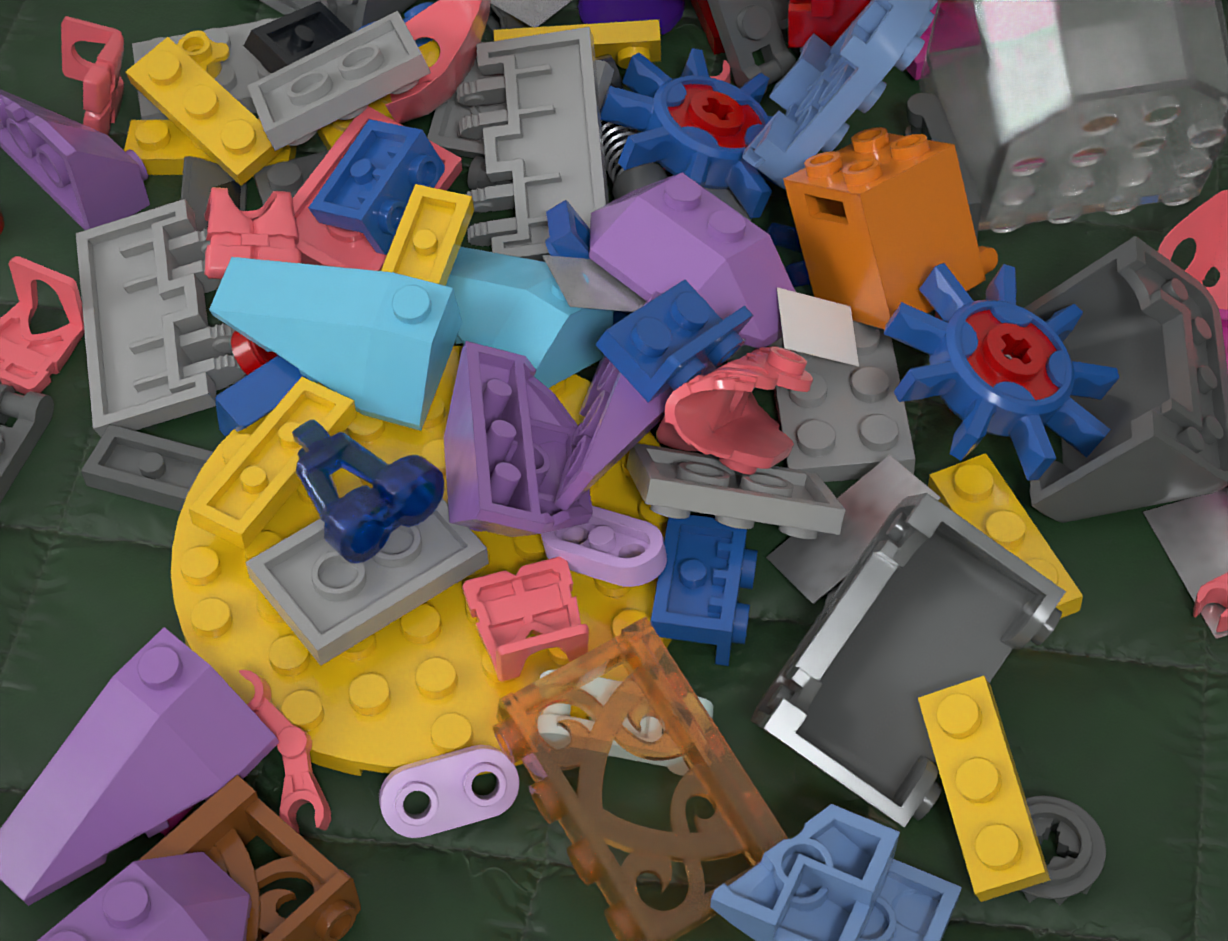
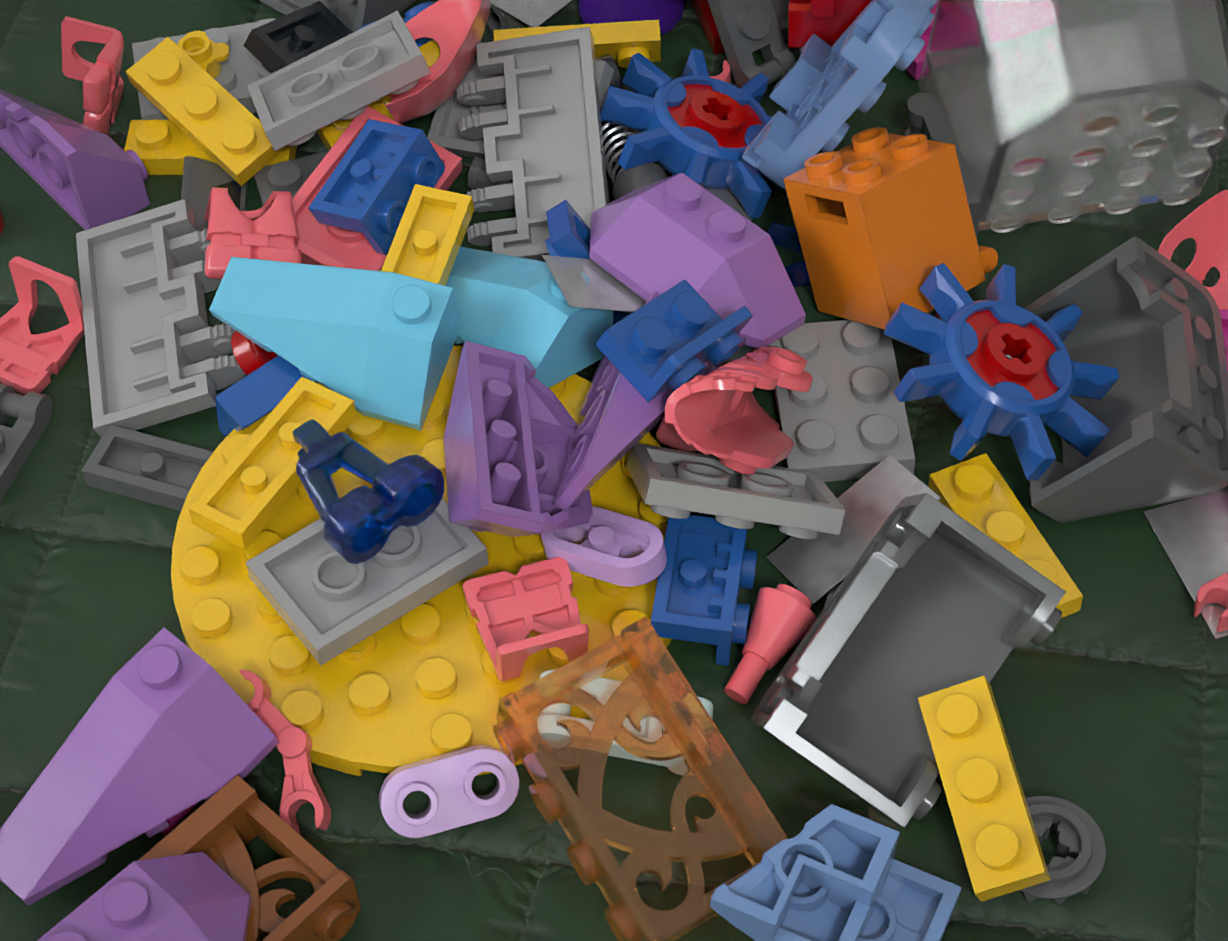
(776, 626): none -> coral cone
(817, 327): white sticker -> none

